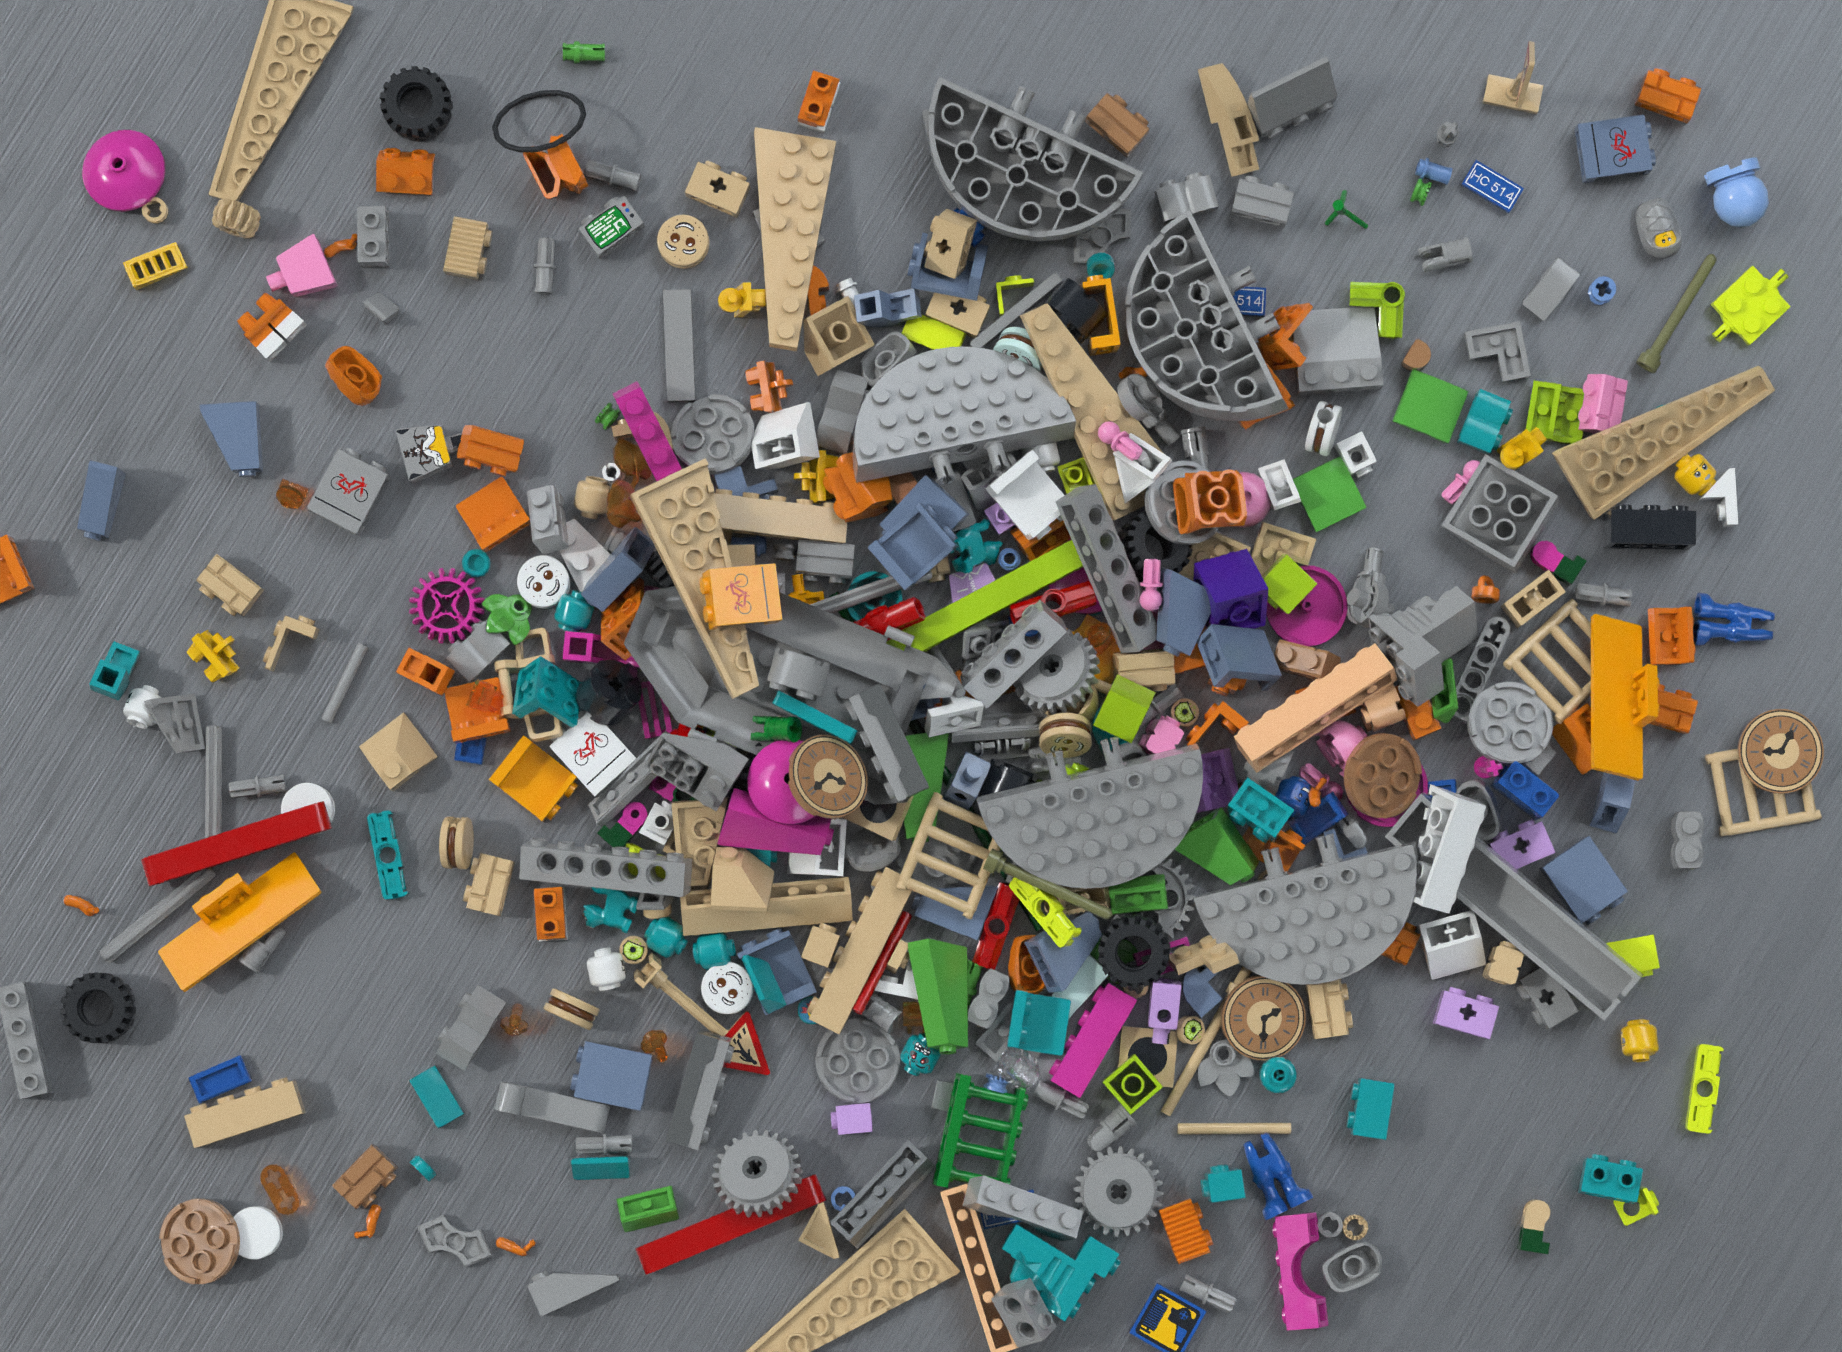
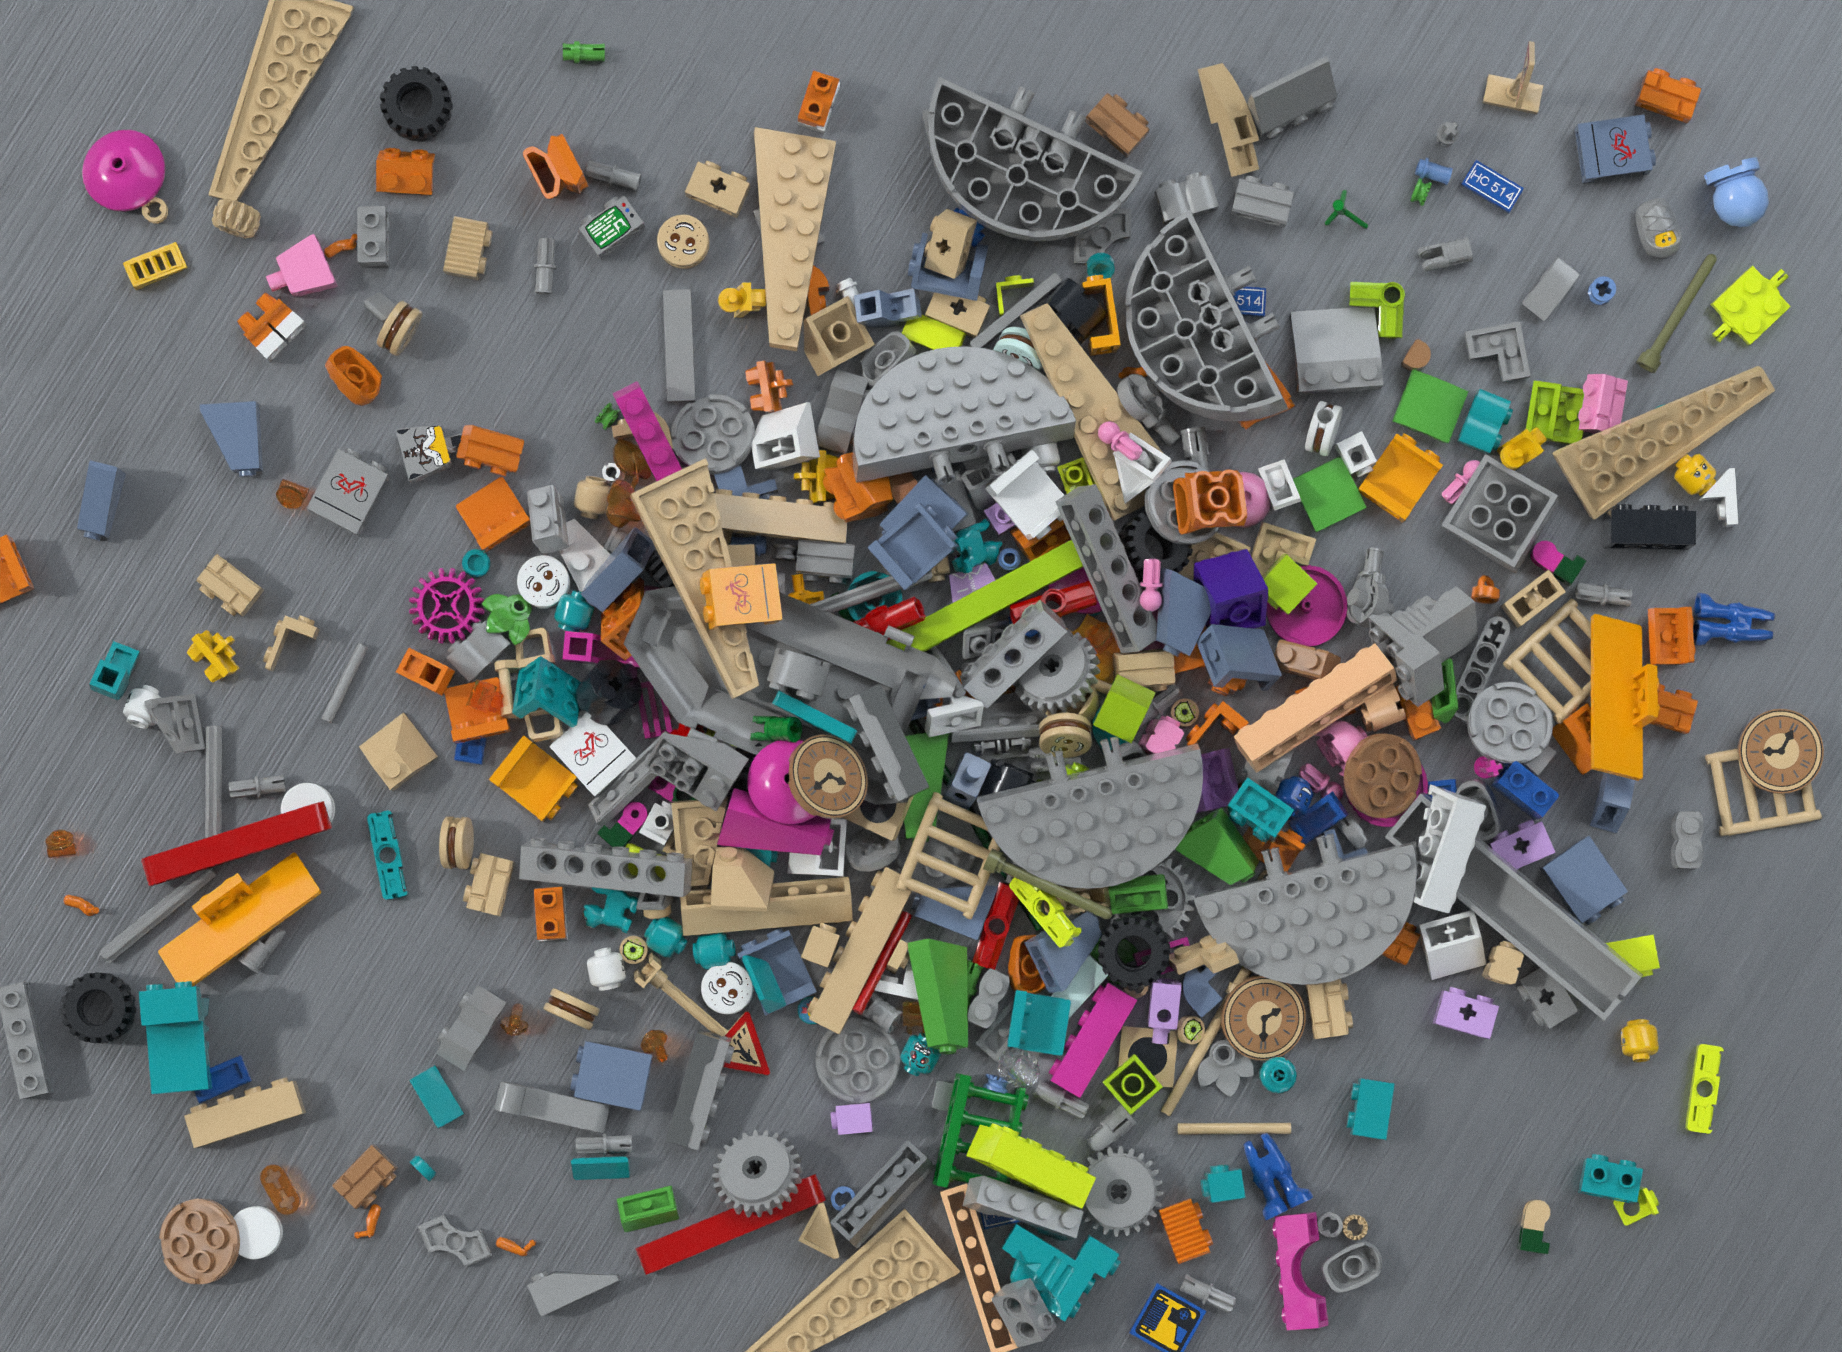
(60, 844): none -> clear orange plate
(176, 1037): none -> teal brick
(399, 328): none -> tan head
(530, 96): black piece -> none
(1031, 1164): none -> neon yellow brick
(1276, 347): orange bracket -> none
(1314, 794): orange piece -> none
(1400, 476): none -> light orange panel

